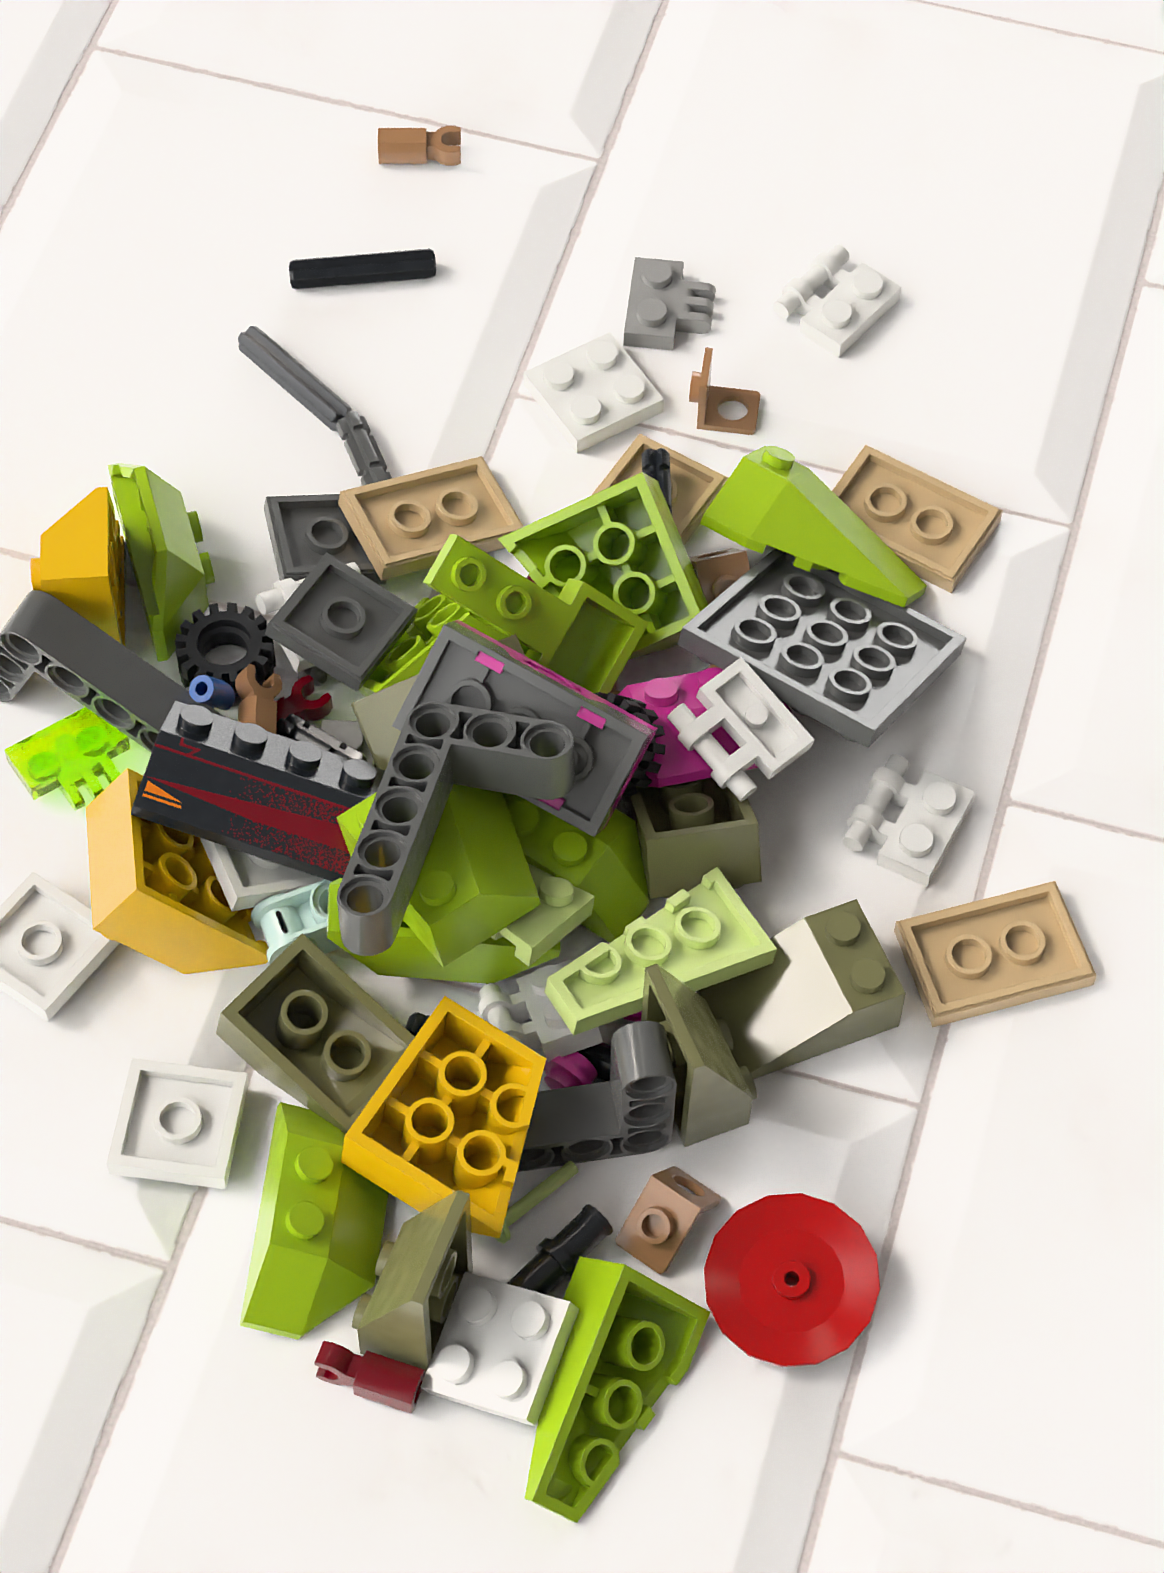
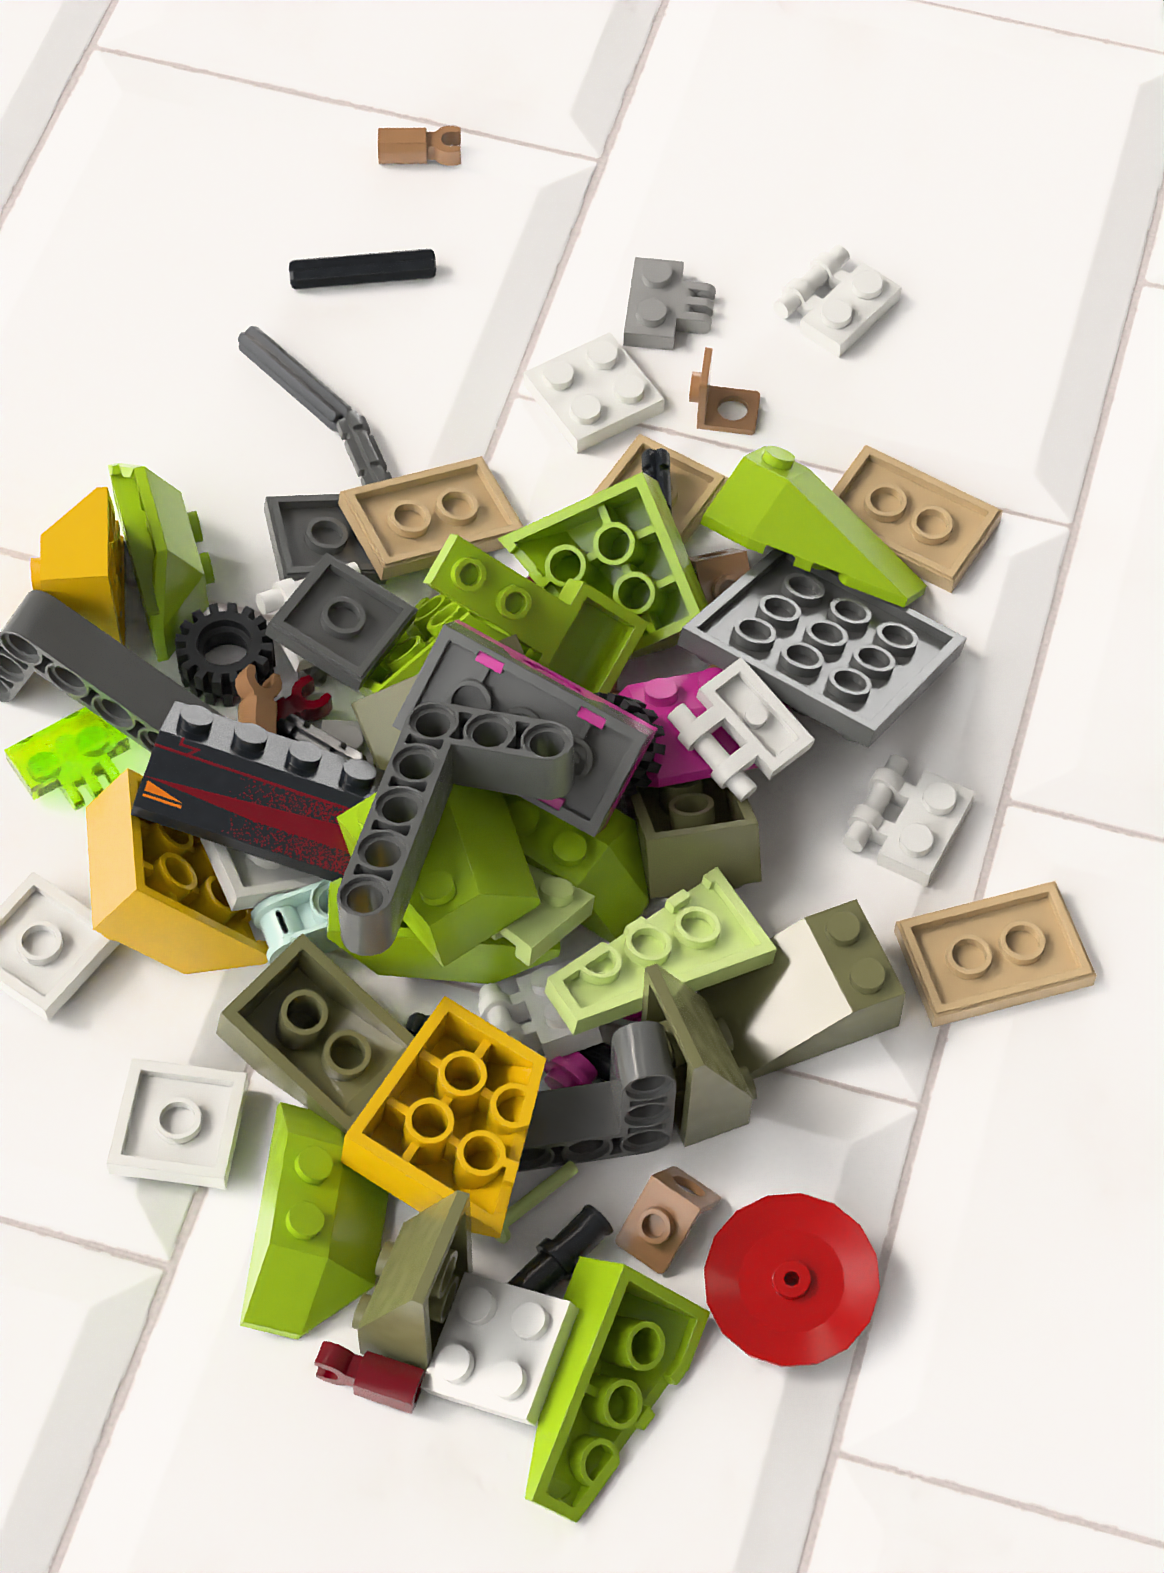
(212, 692): blue arm -> none

